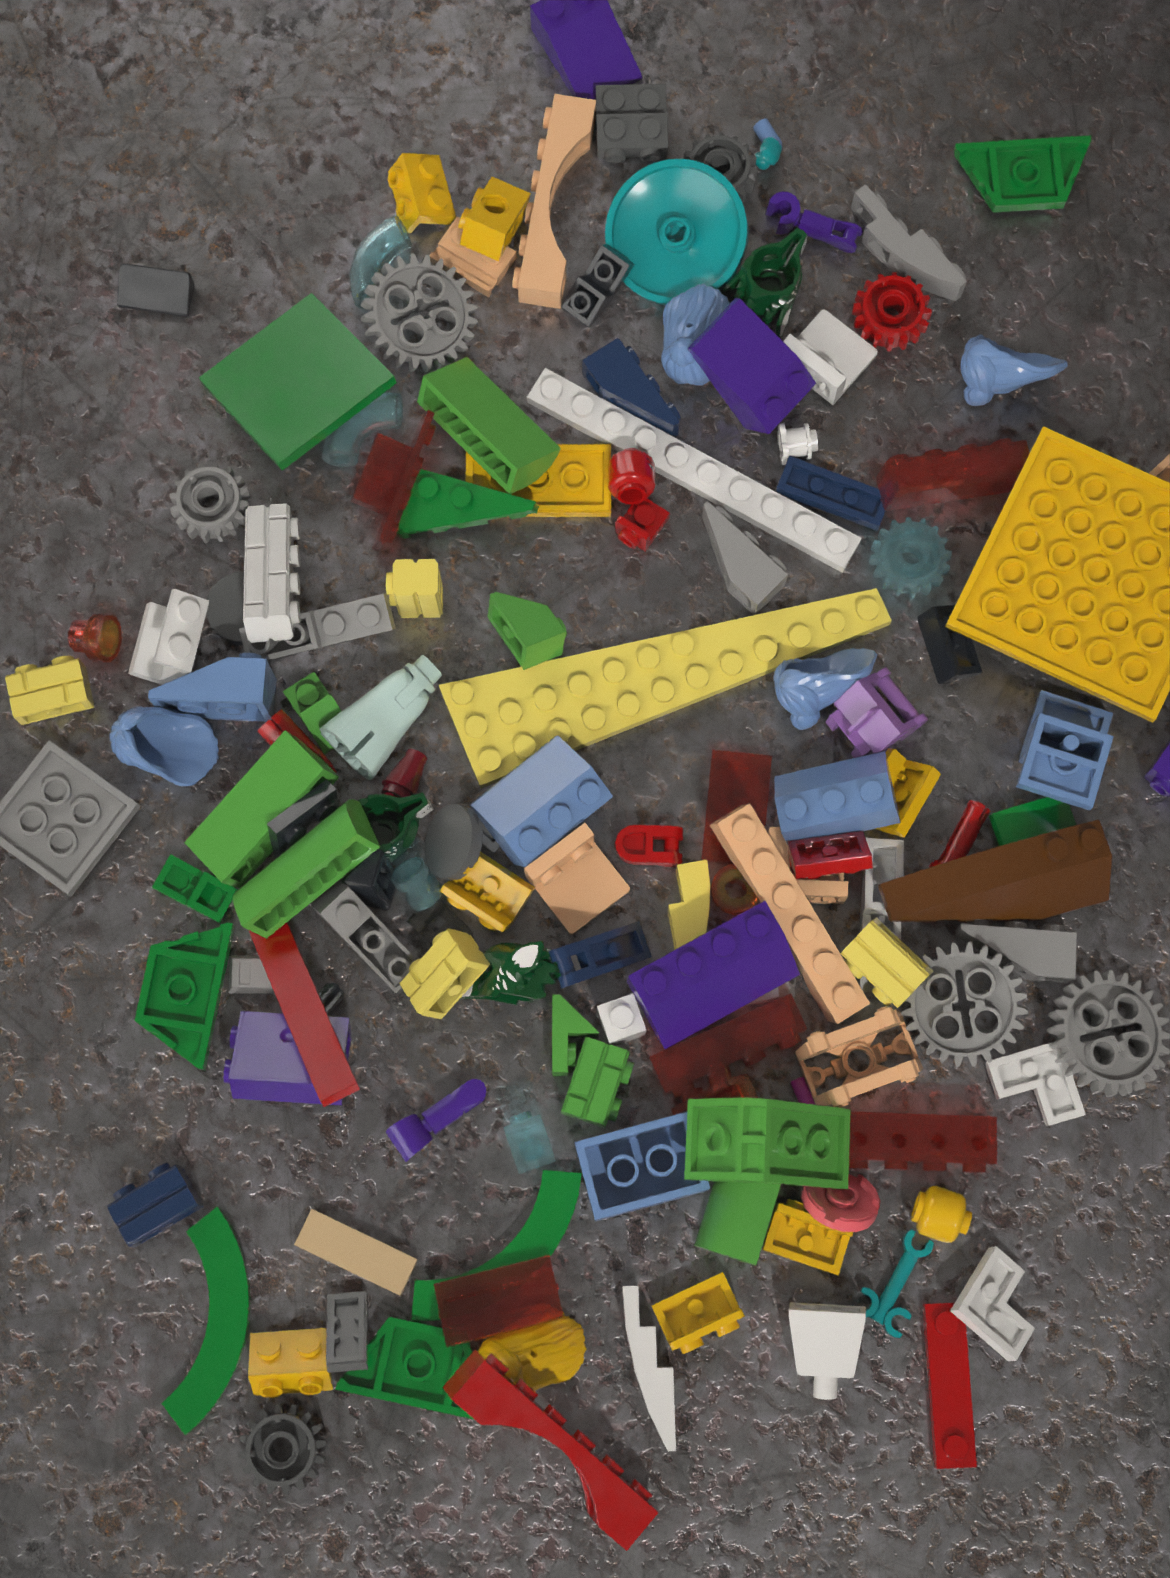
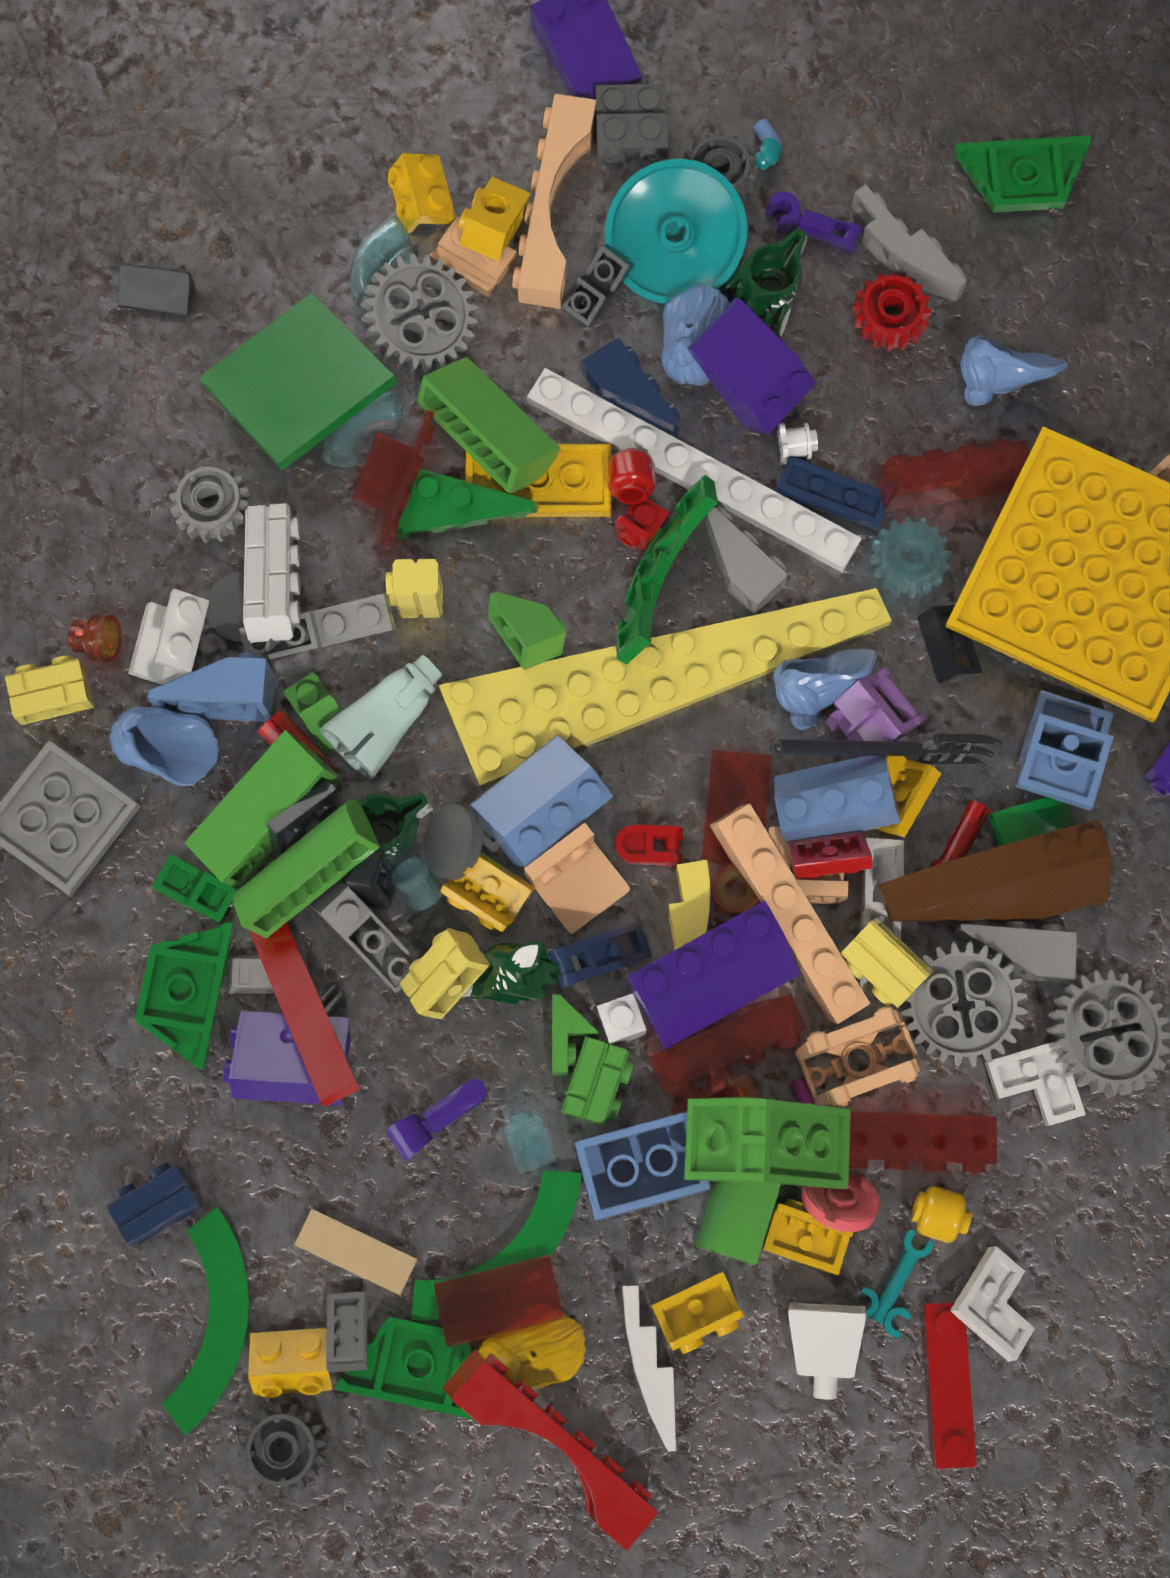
(406, 775): dark red cone -> none
(642, 594): none -> green tile
(831, 354): white bracket -> none
(899, 748): none -> black piece

